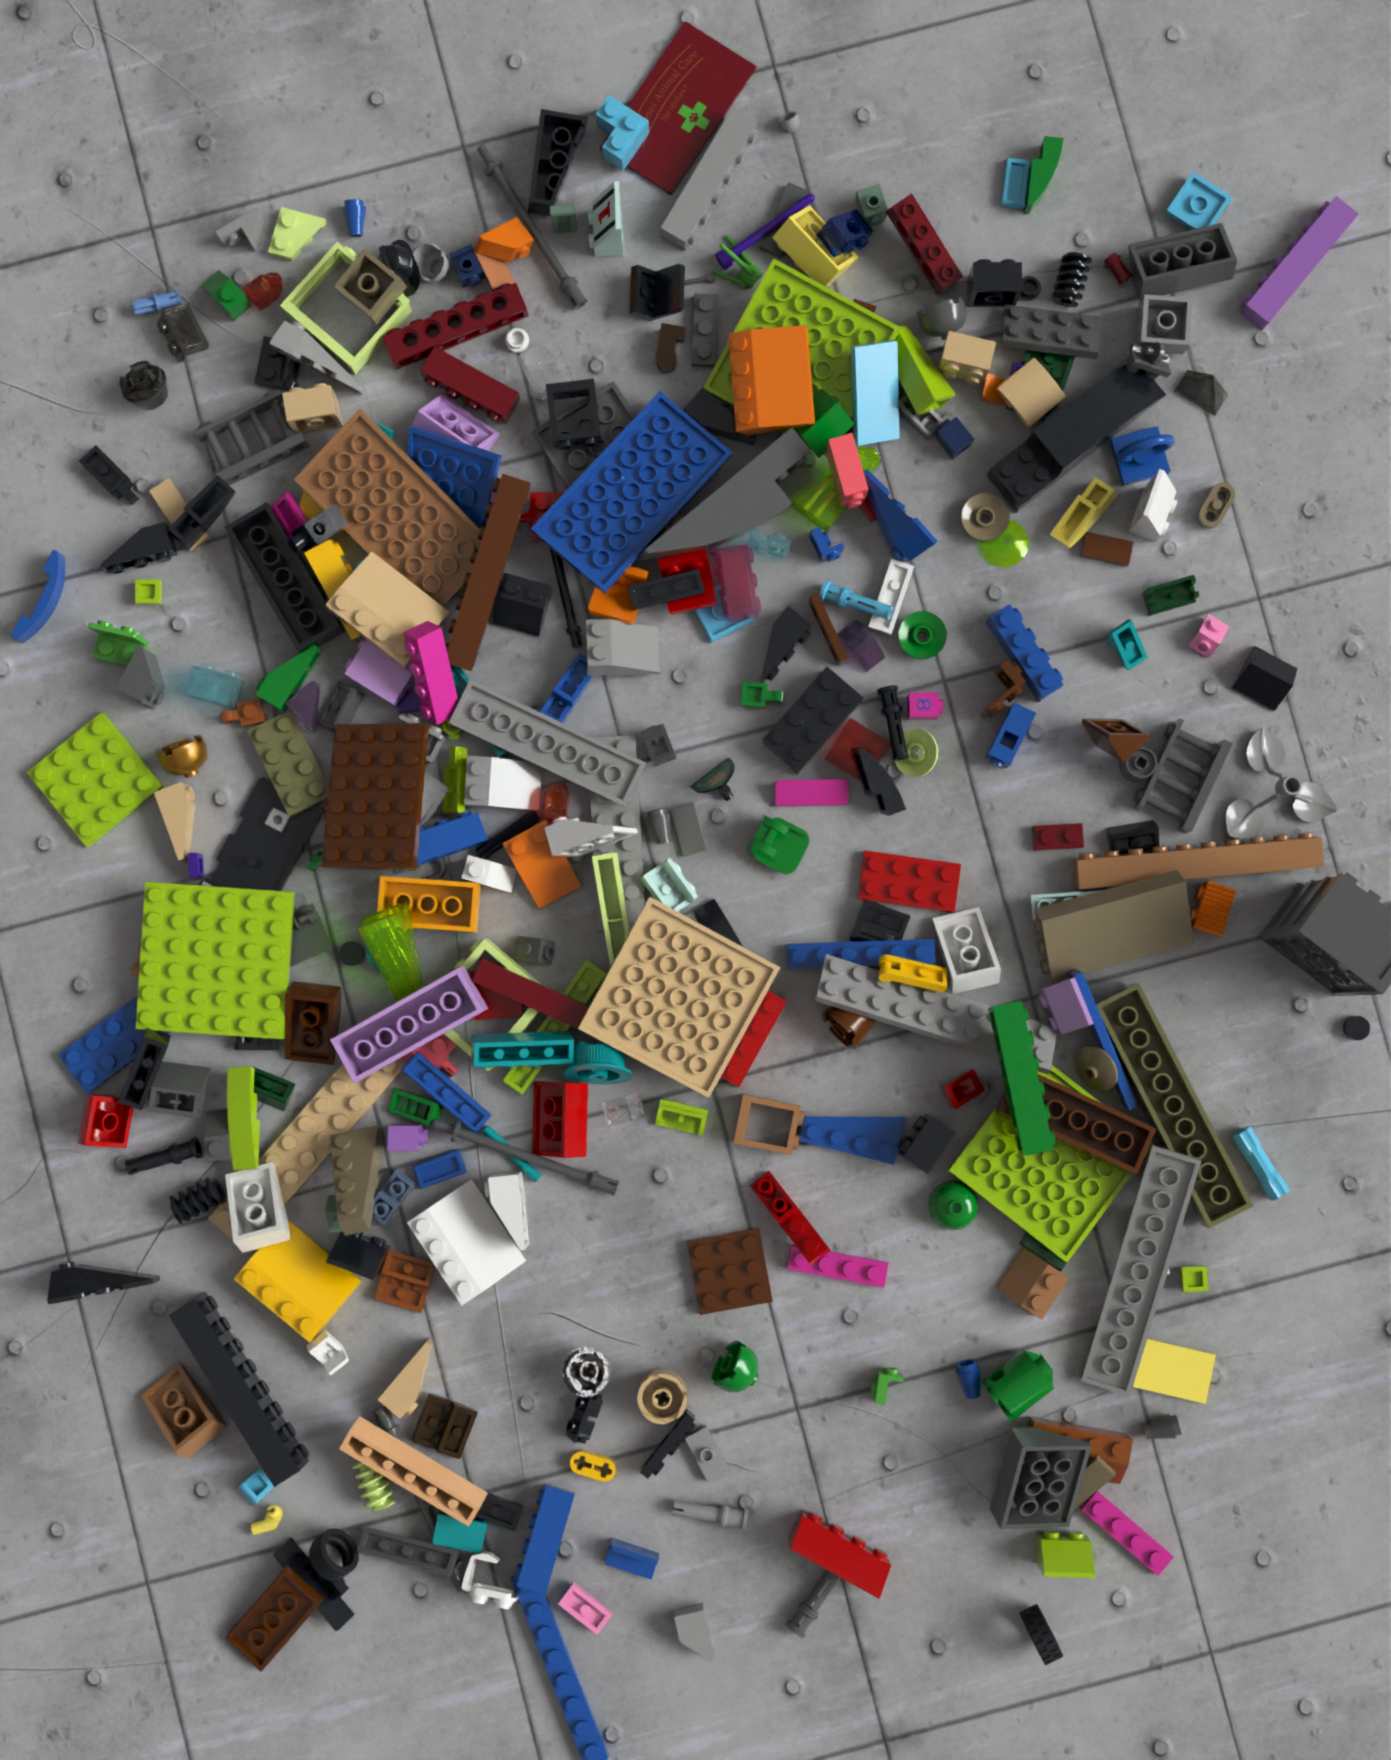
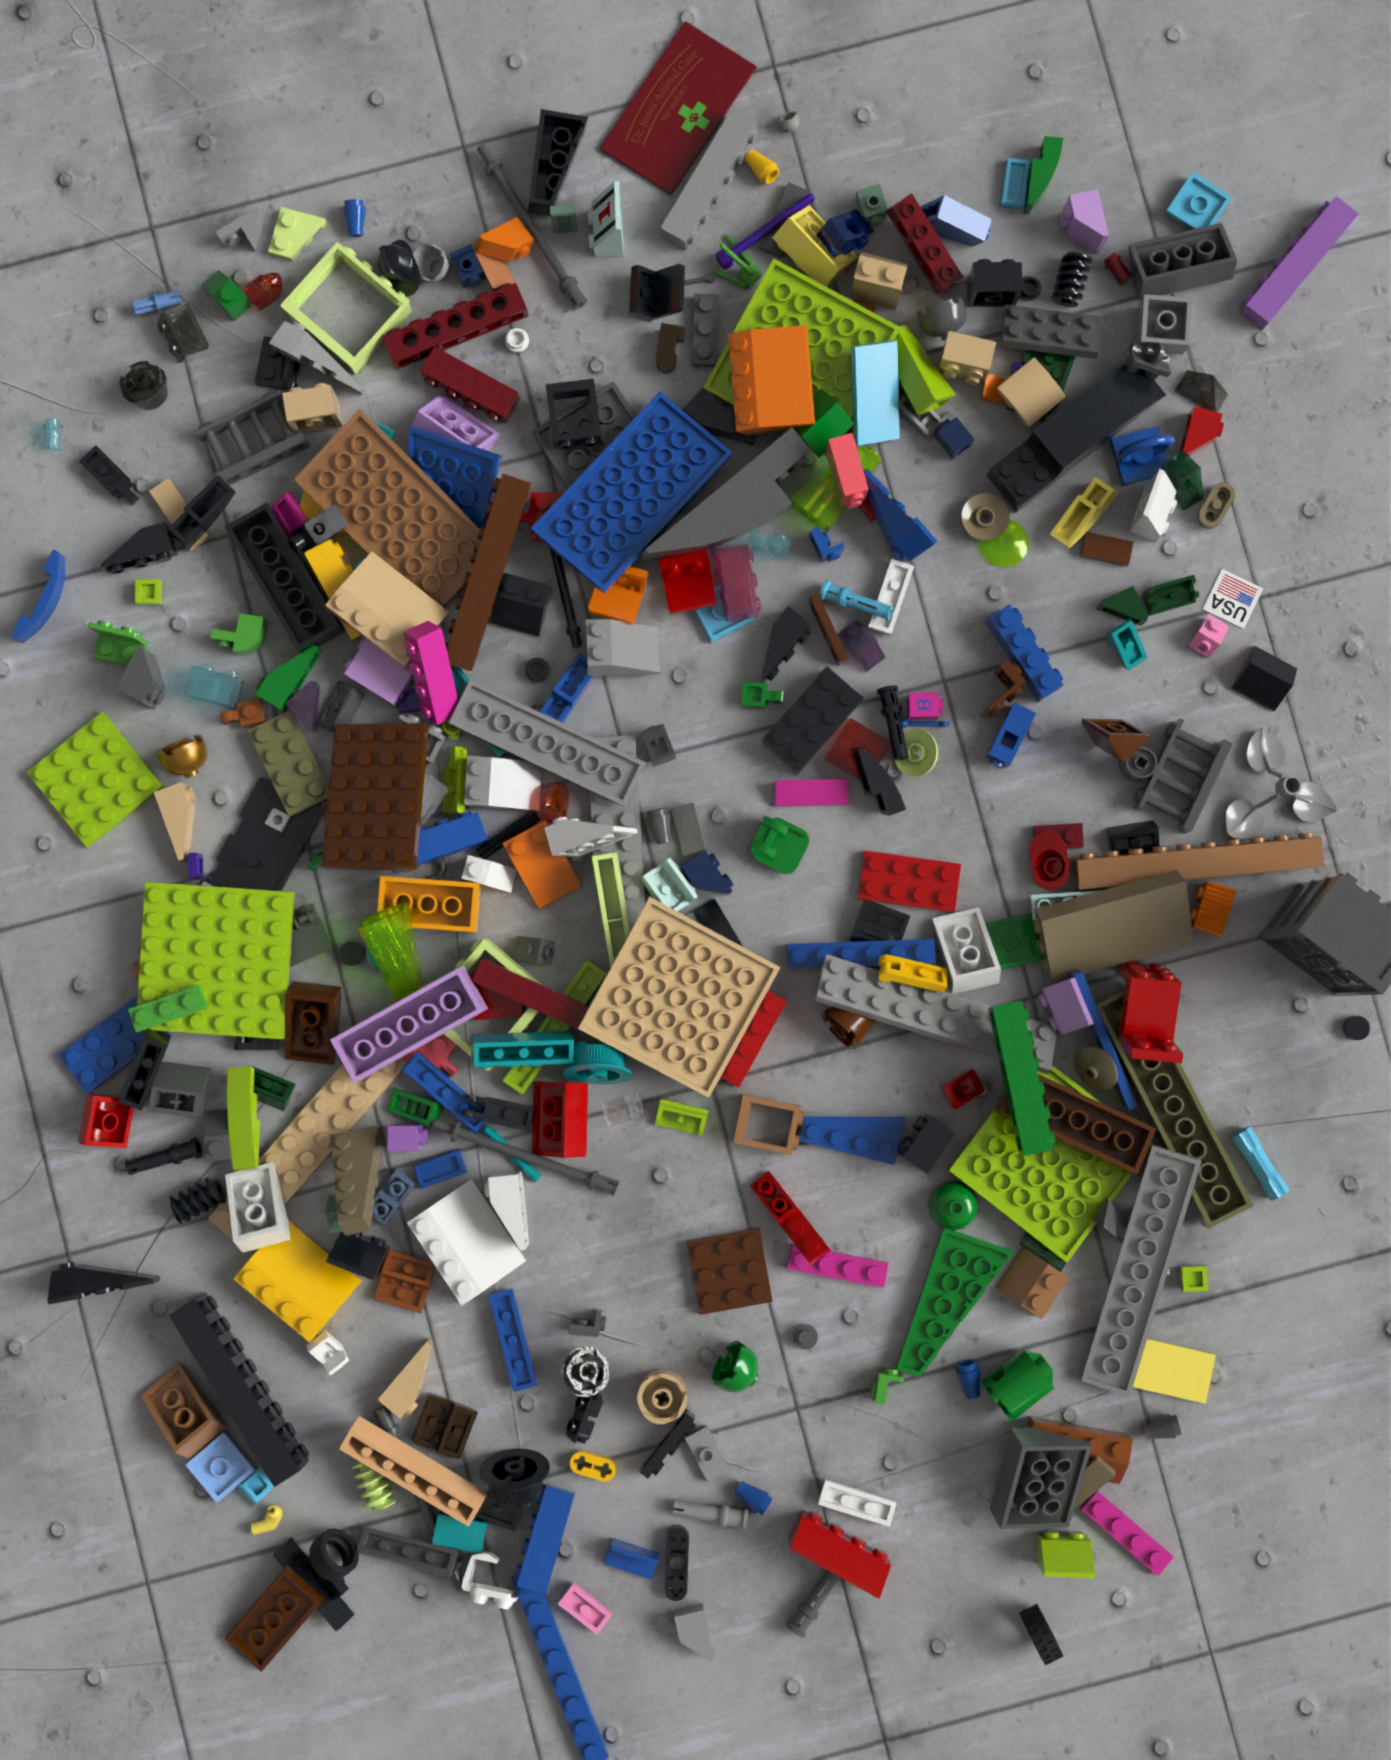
(53, 434): none -> clear light blue pin
(168, 1008): none -> bright green plate
(221, 1466): none -> light blue plate
(248, 635): none -> bright green brick
(370, 286): dark tan brick -> none
(501, 1112): none -> black hinge
(513, 1339): none -> blue plate
(515, 1476): none -> black piece
(537, 670): none -> black tile
(585, 1328): none -> dark grey bracket
(625, 129): medium azure brick -> none
(666, 589): black plate -> none
(669, 1581): none -> black beam
(704, 874): none -> dark blue slope
(717, 780): shield -> none
(754, 1497): none -> blue cone
(763, 167): none -> yellow cone
(805, 1336): none -> dark grey plate
(857, 1502): none -> white plate
(878, 280): none -> tan slope
(924, 723): none -> blue hinge
(925, 623): green dish -> none
(953, 1285): none -> green wing
(957, 221): none -> slope
(1014, 941): none -> green tile
(1049, 860): none -> red piece
(1085, 220): none -> lavender slope
(1112, 1220): none -> dark grey slope
(1125, 606): none -> dark green slope
(1149, 1012): none -> red bracket
(1186, 479): none -> clear green slope
(1201, 429): none -> red slope
(1232, 598): none -> sticker

